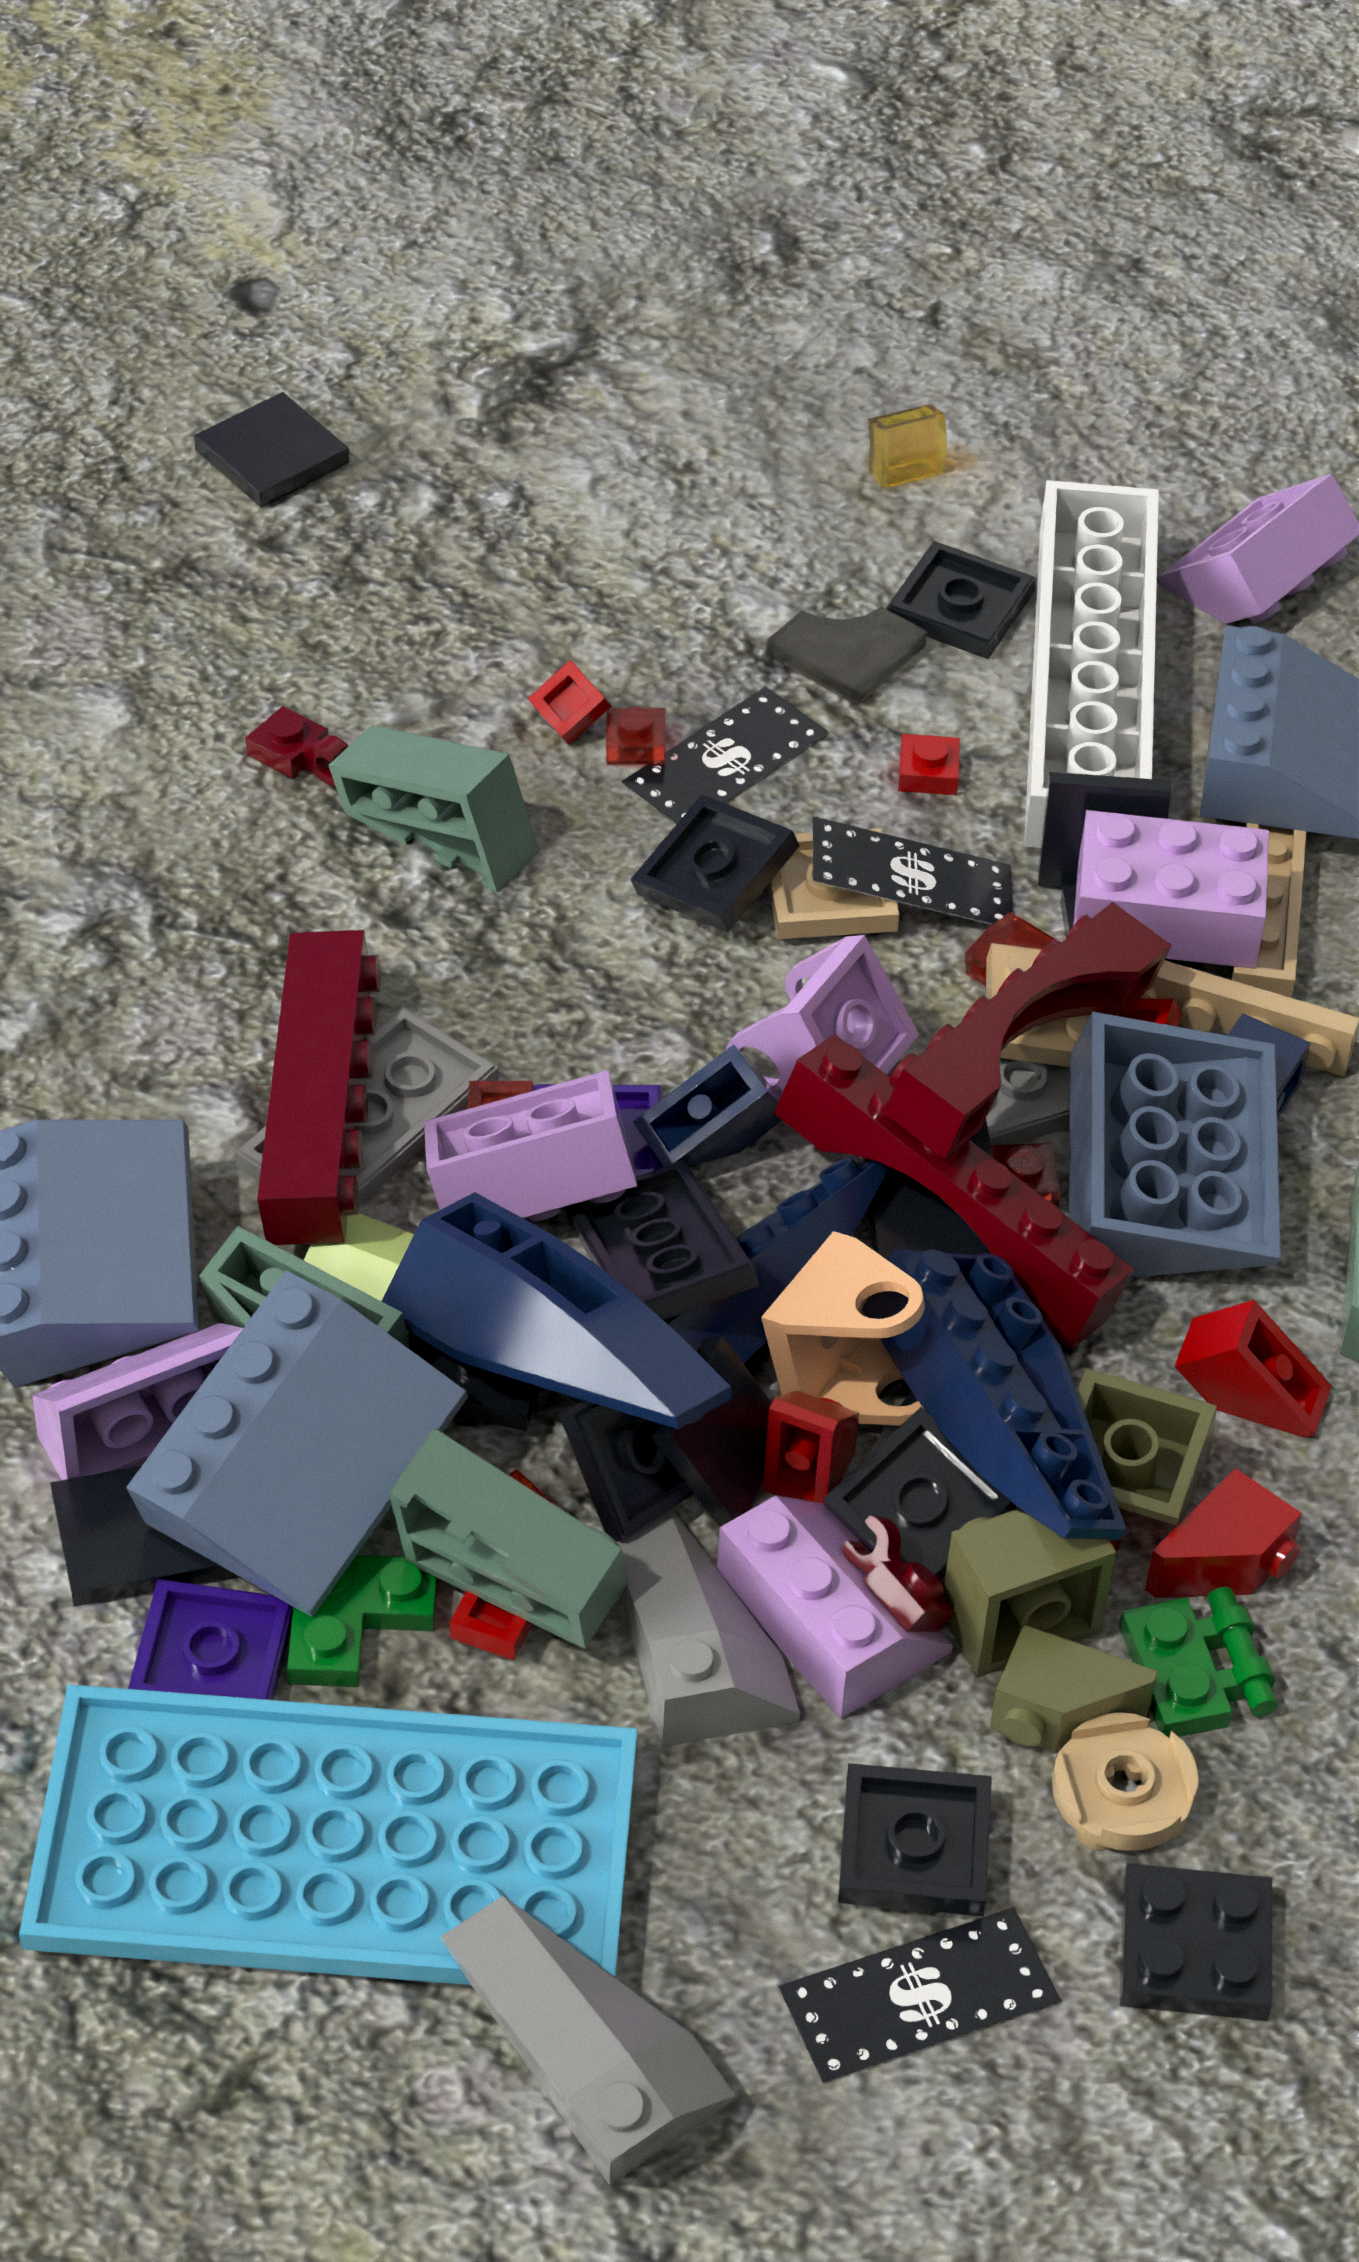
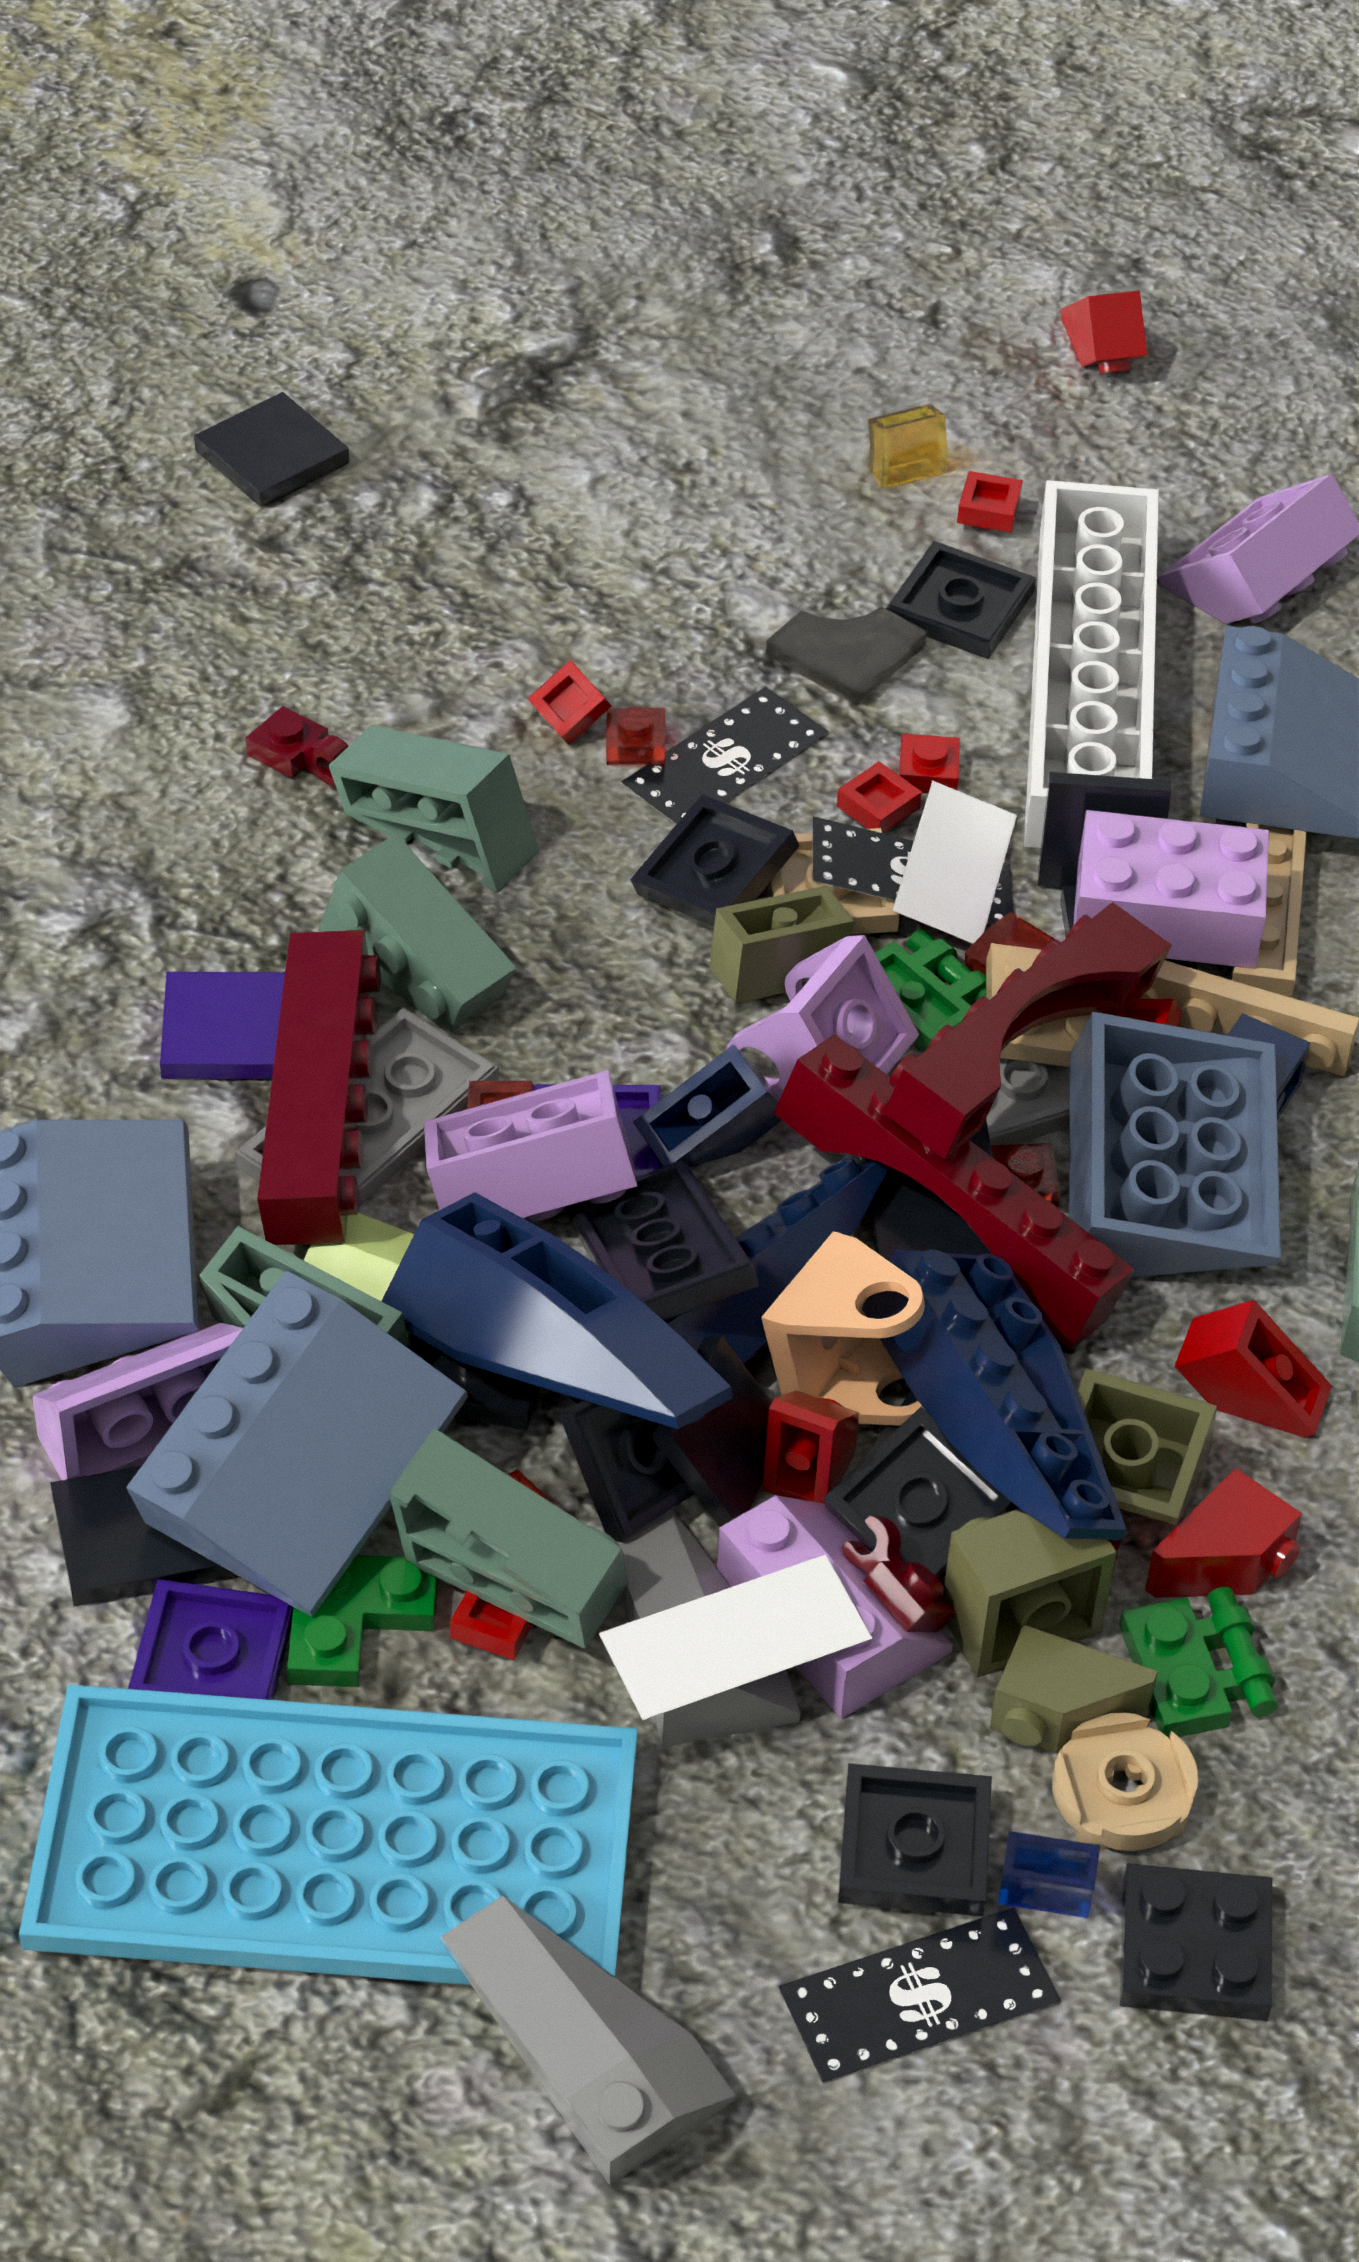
(220, 1025): none -> dark purple tile
(421, 933): none -> sand green wedge
(734, 1636): none -> white sticker
(766, 937): none -> olive slope
(879, 798): none -> red plate
(918, 985): none -> green plate
(955, 863): none -> white sticker
(989, 501): none -> red plate
(1048, 1874): none -> clear blue piece
(1106, 330): none -> red slope

